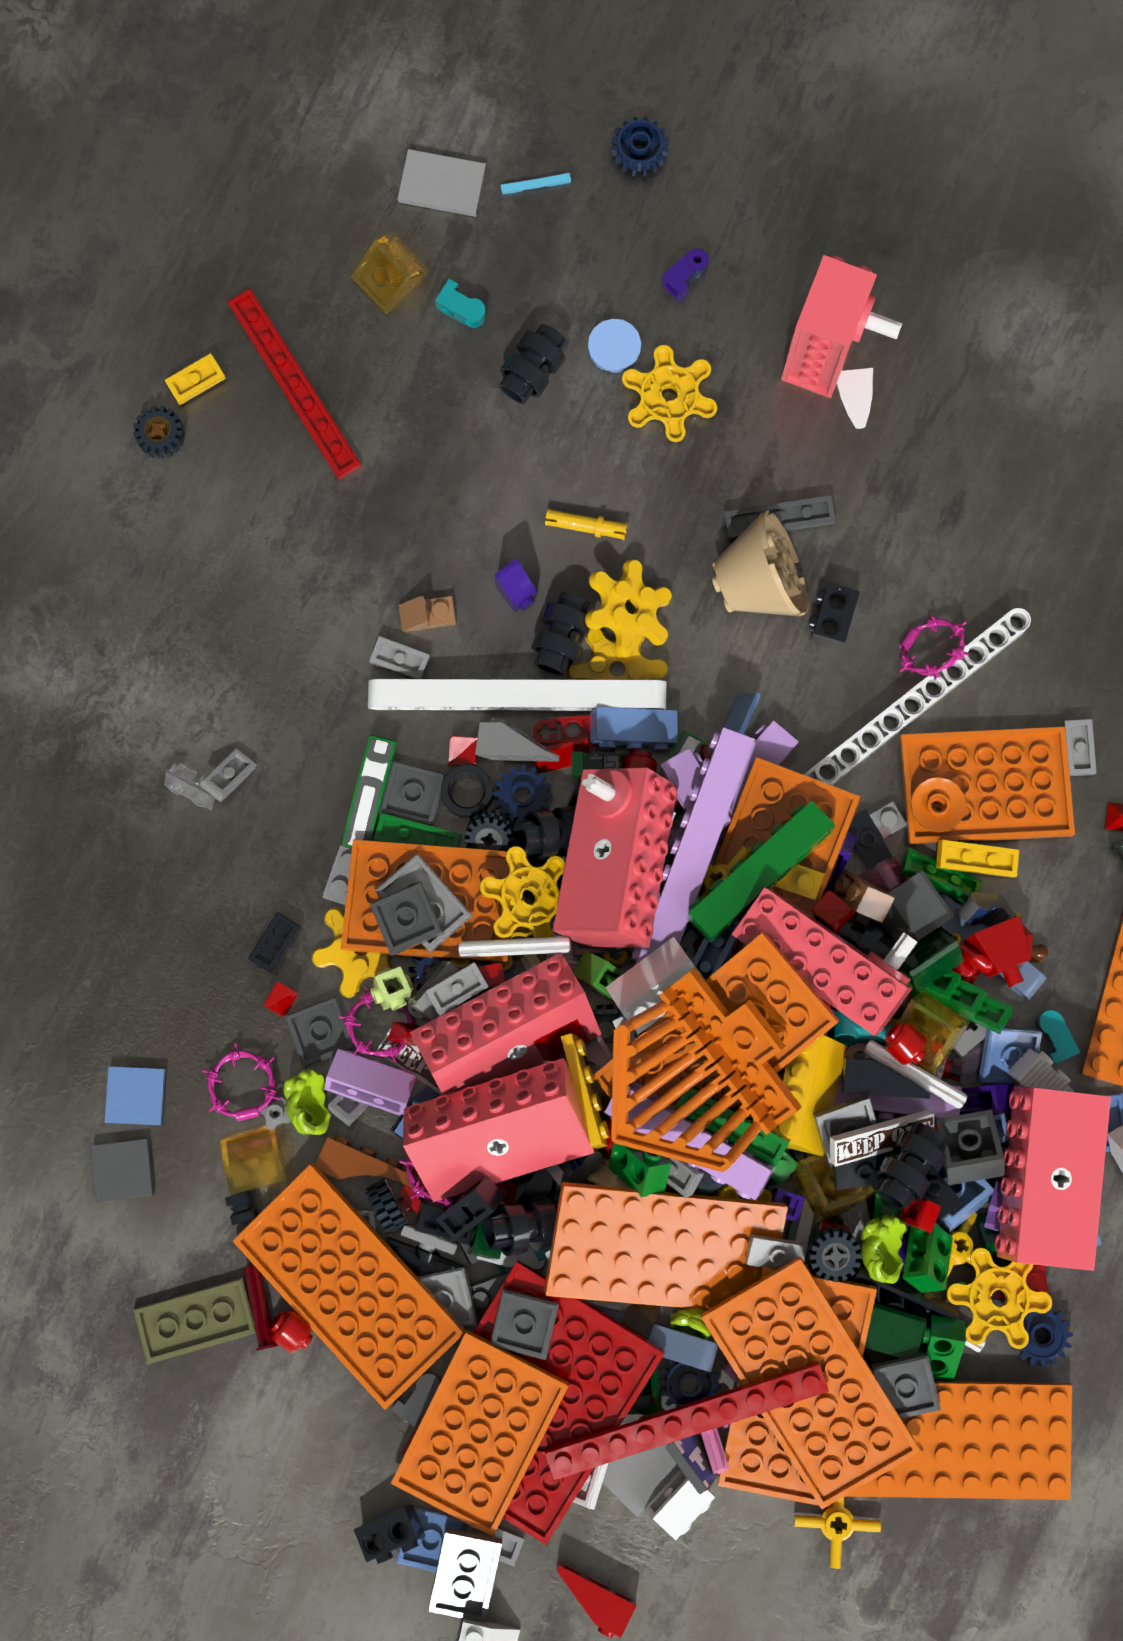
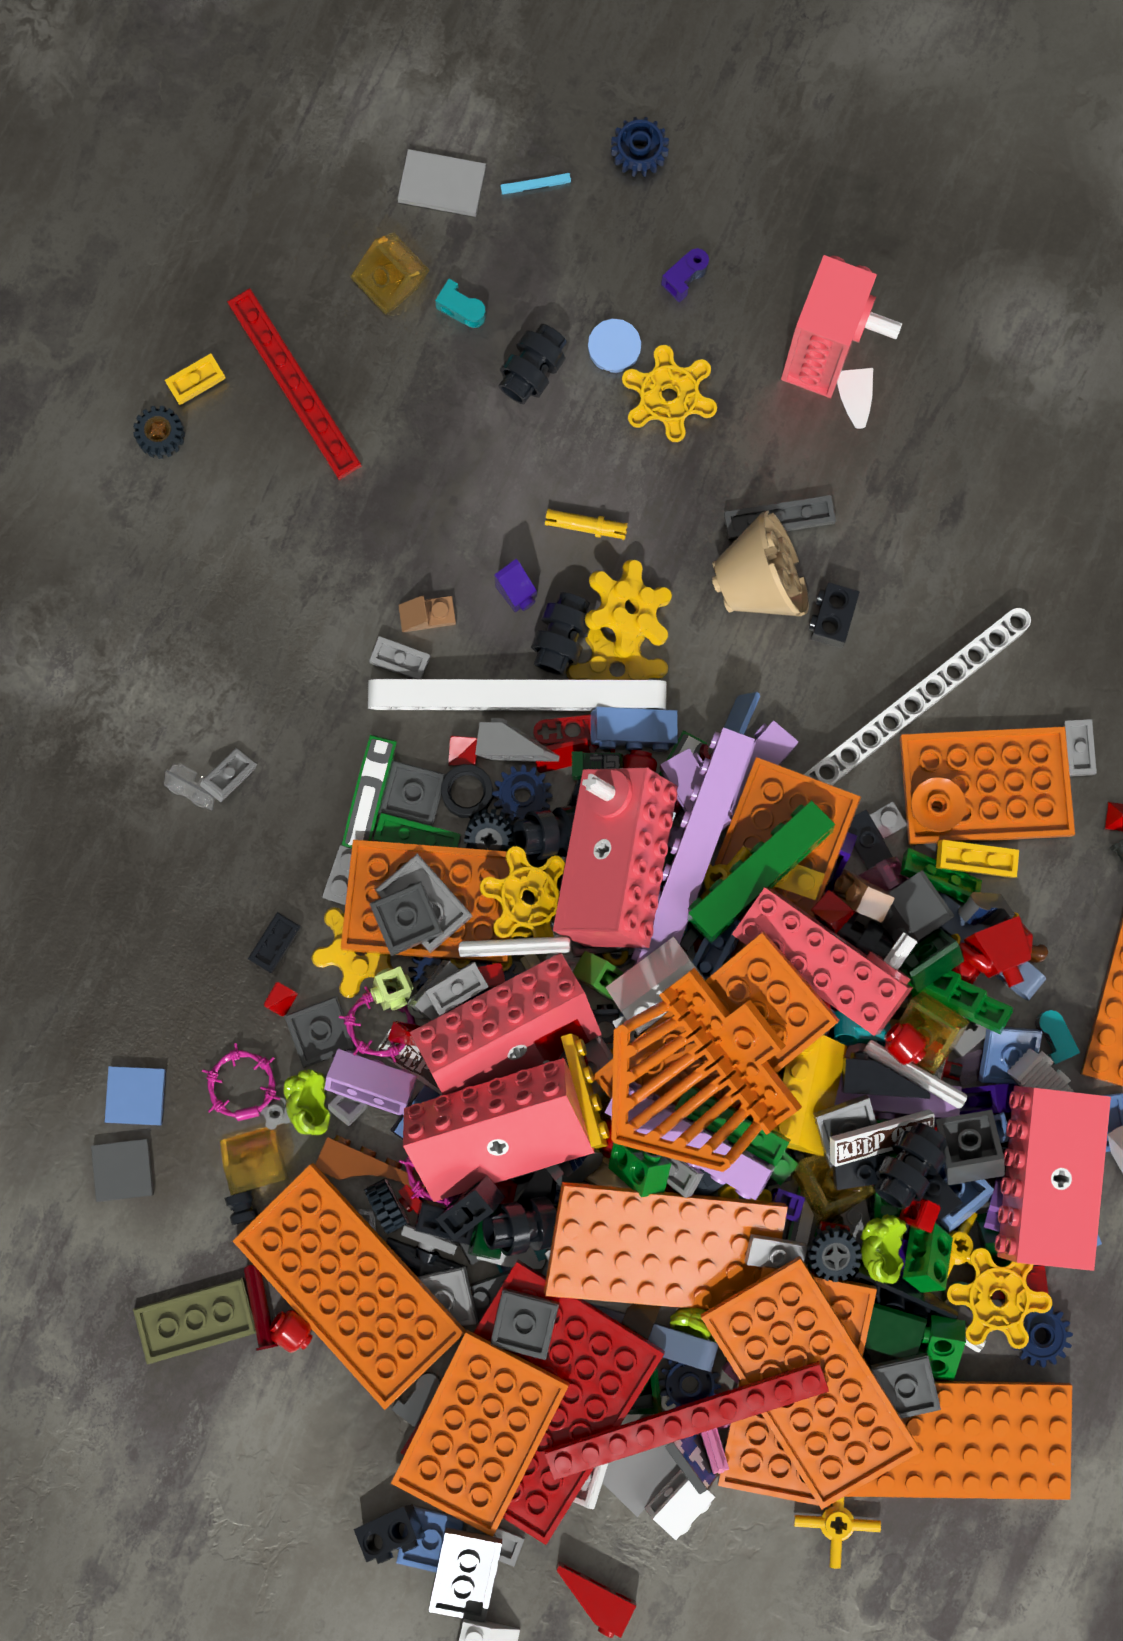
(913, 633): dark pink piece -> none

